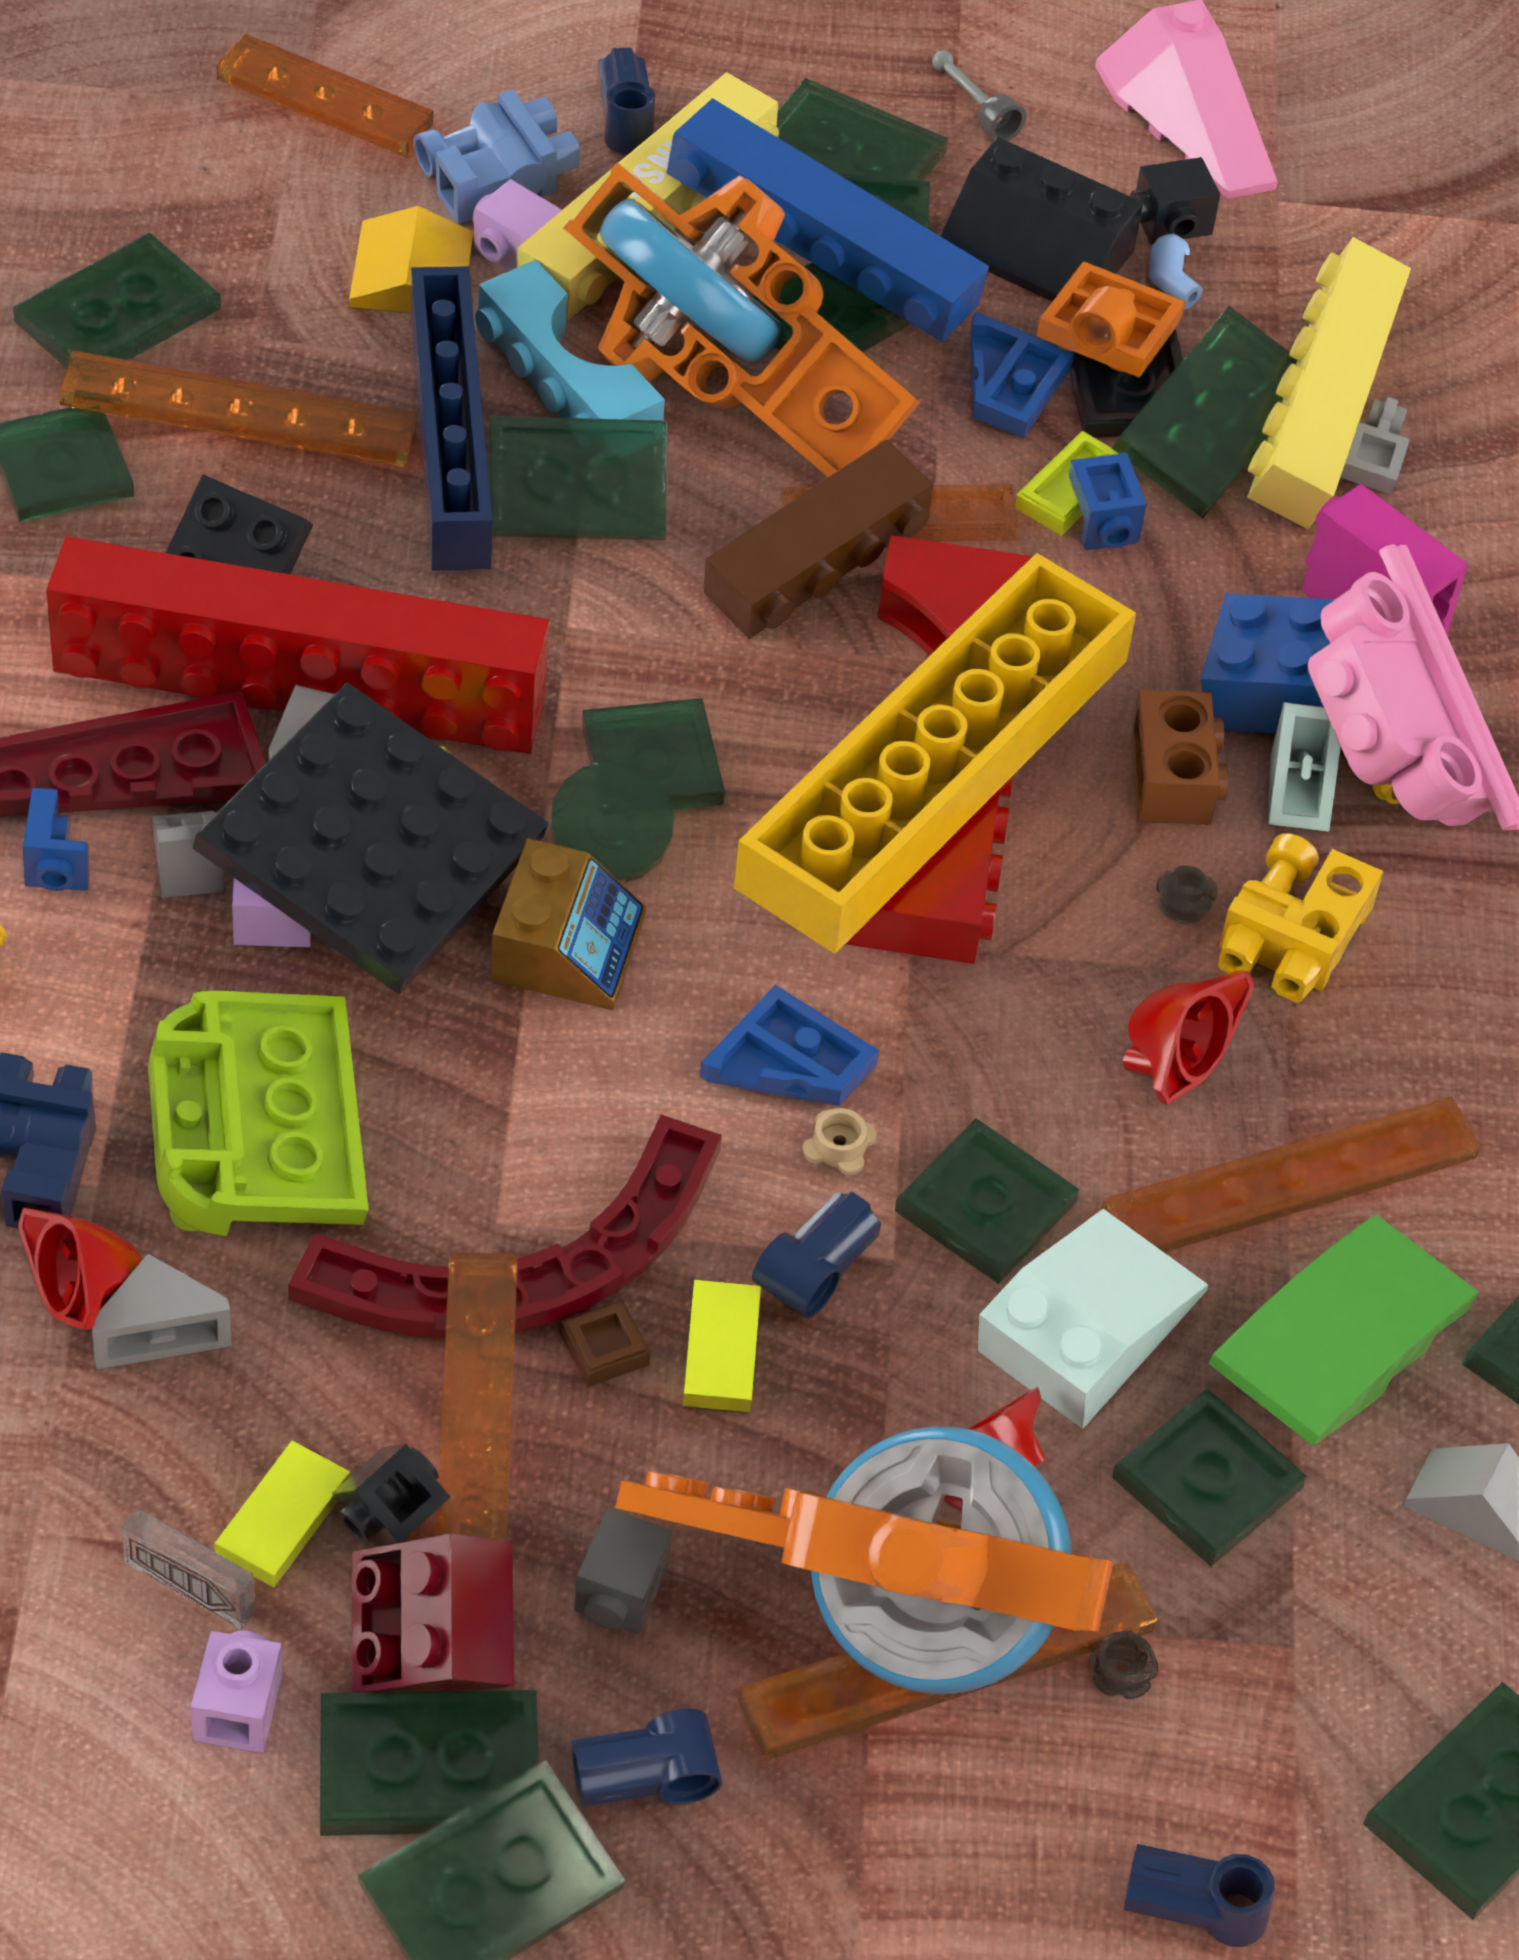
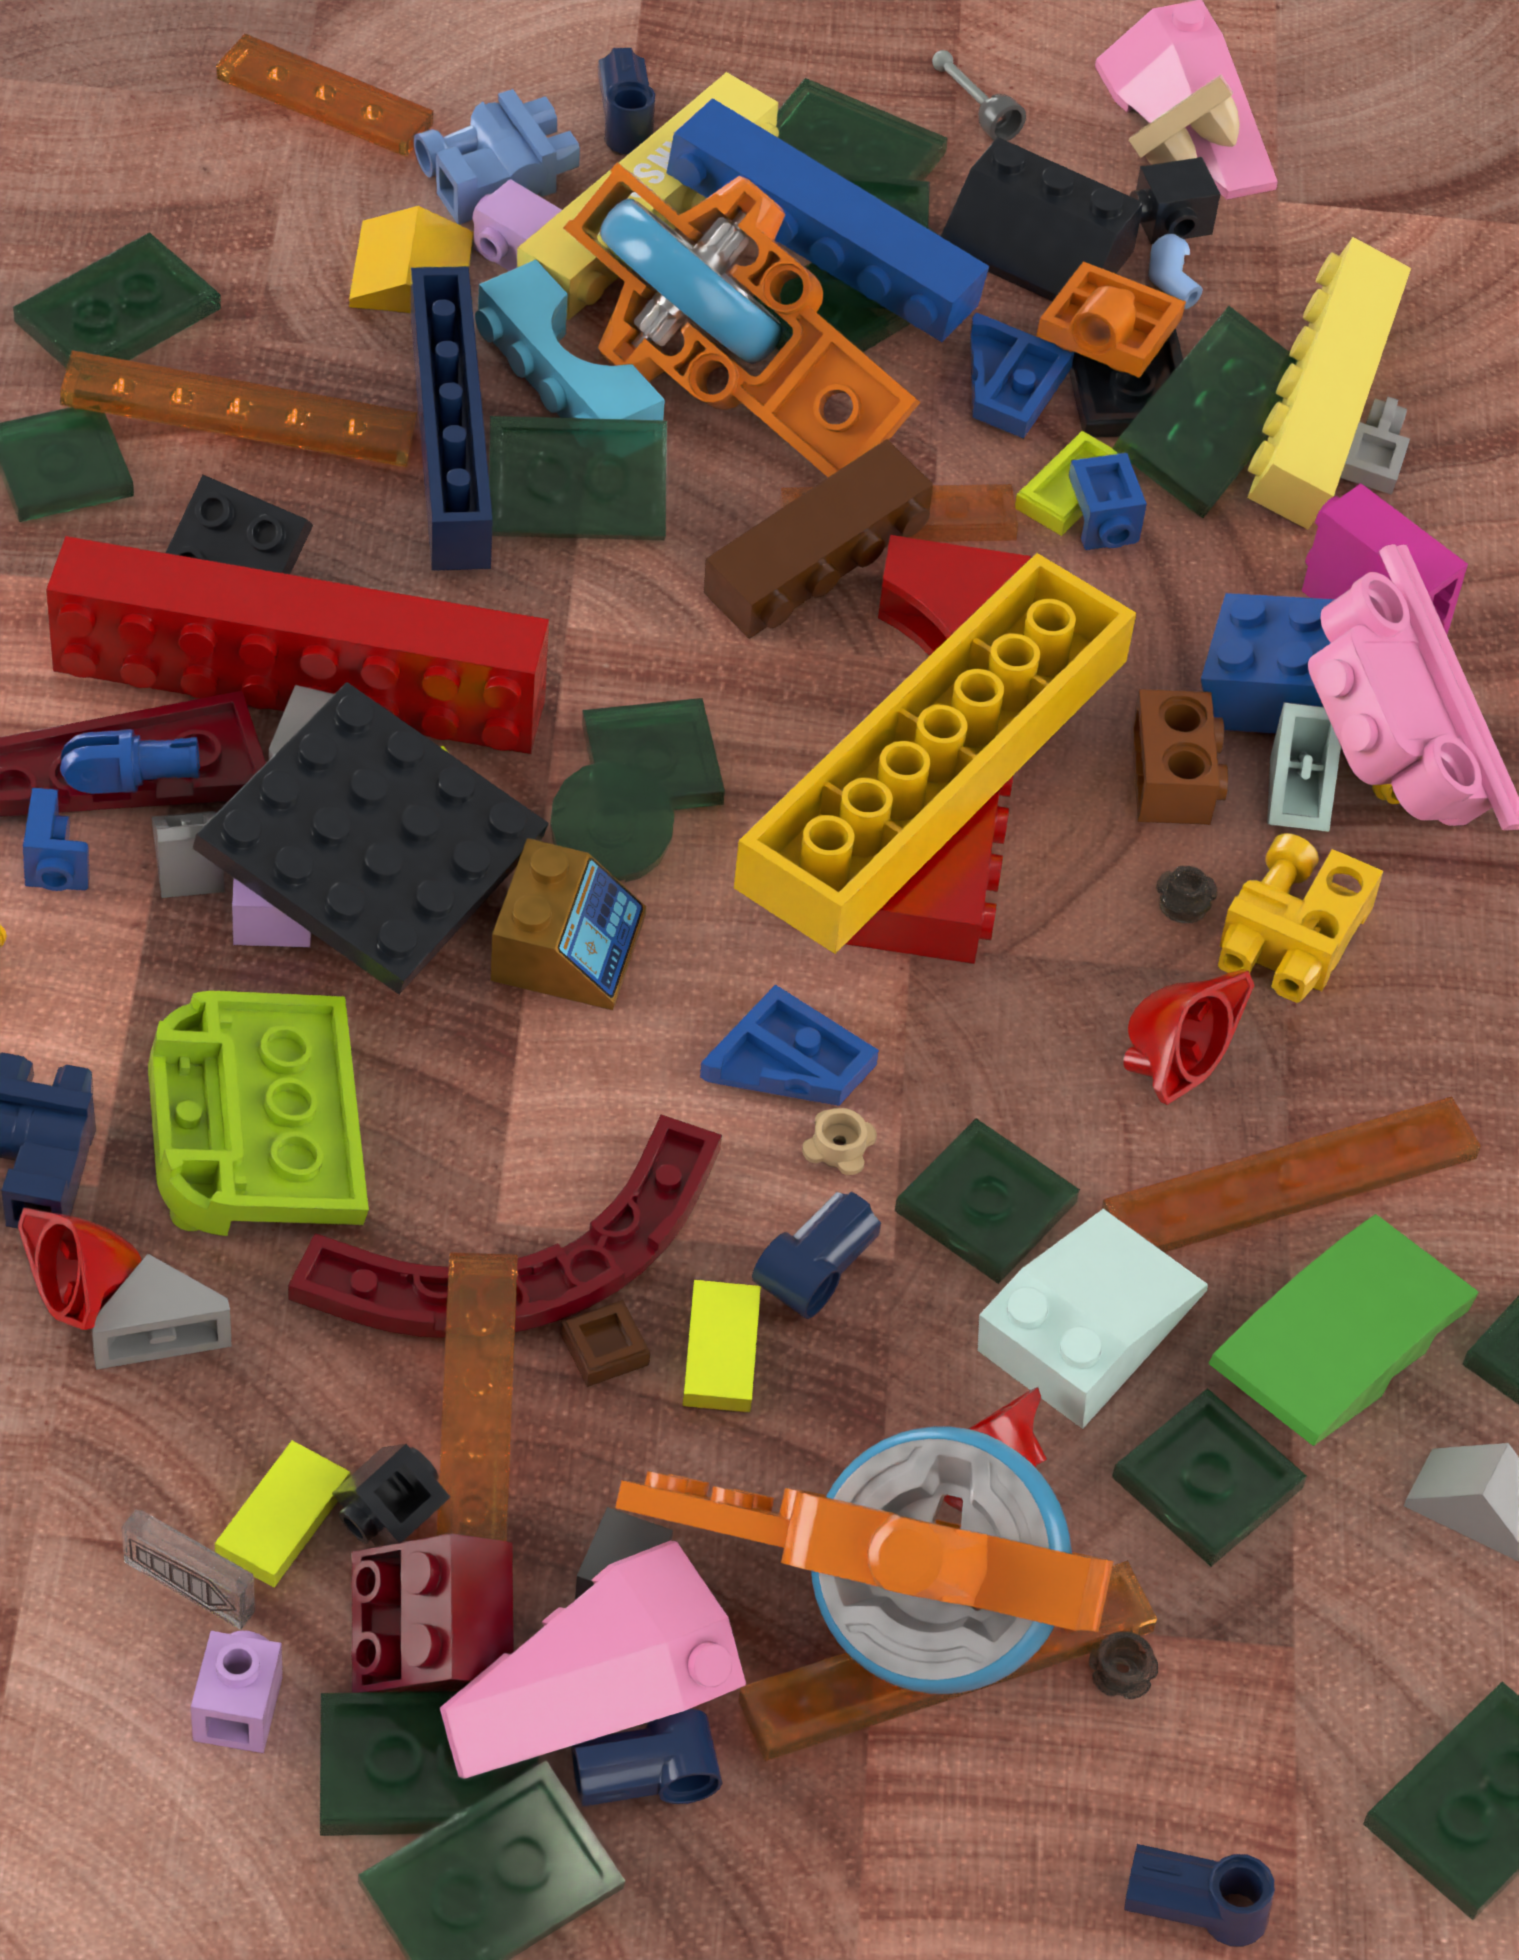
(122, 761): none -> blue arm
(615, 1658): none -> bright pink wedge
(1209, 113): none -> tan tile

